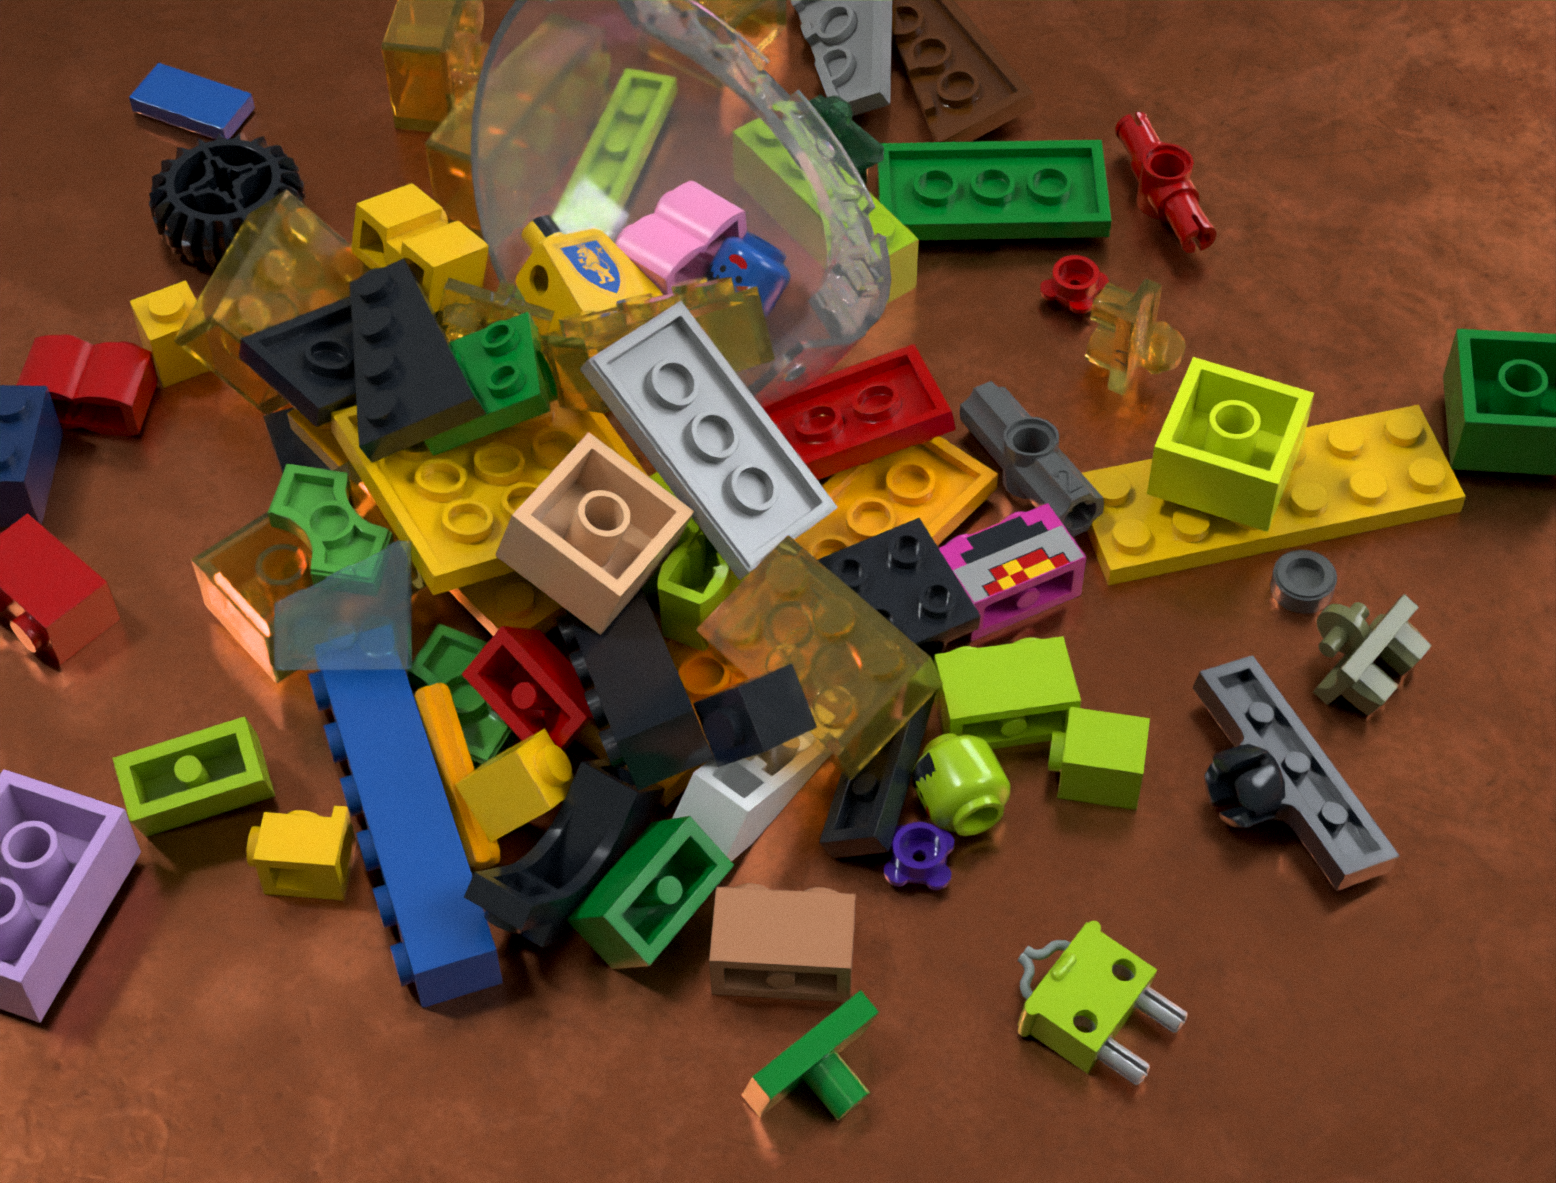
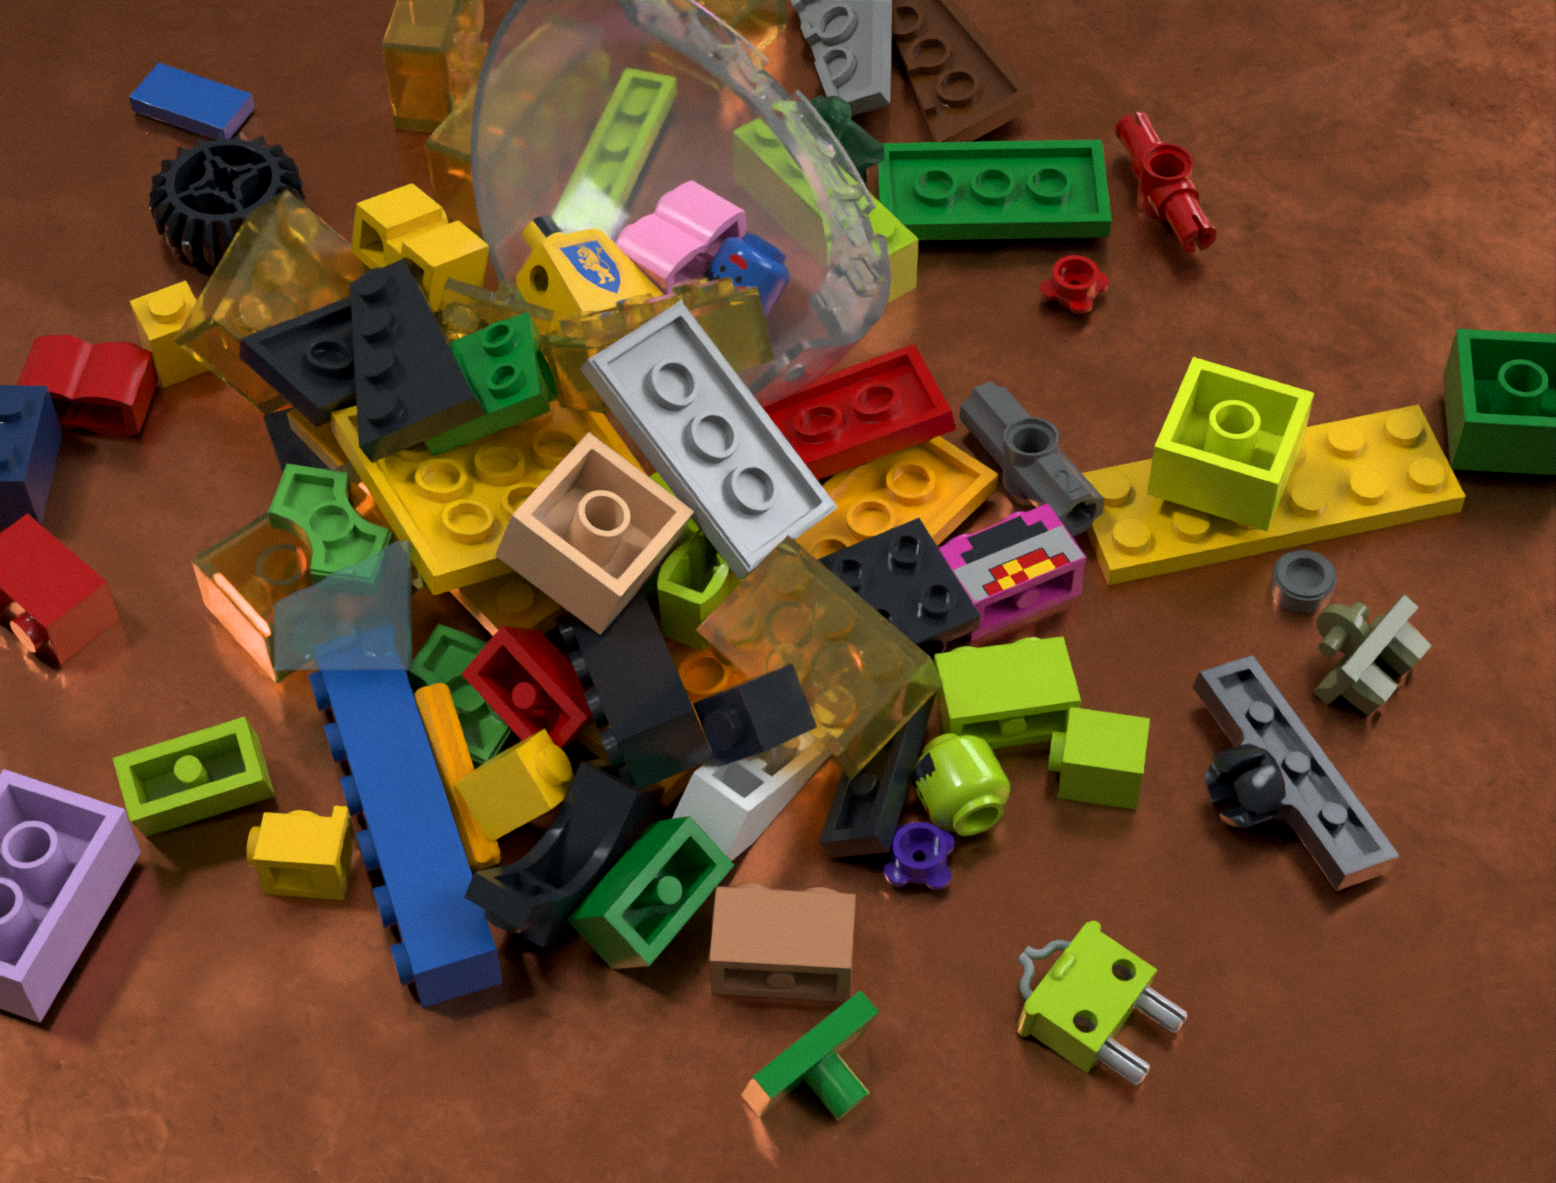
(1131, 335): clear yellow hips -> none

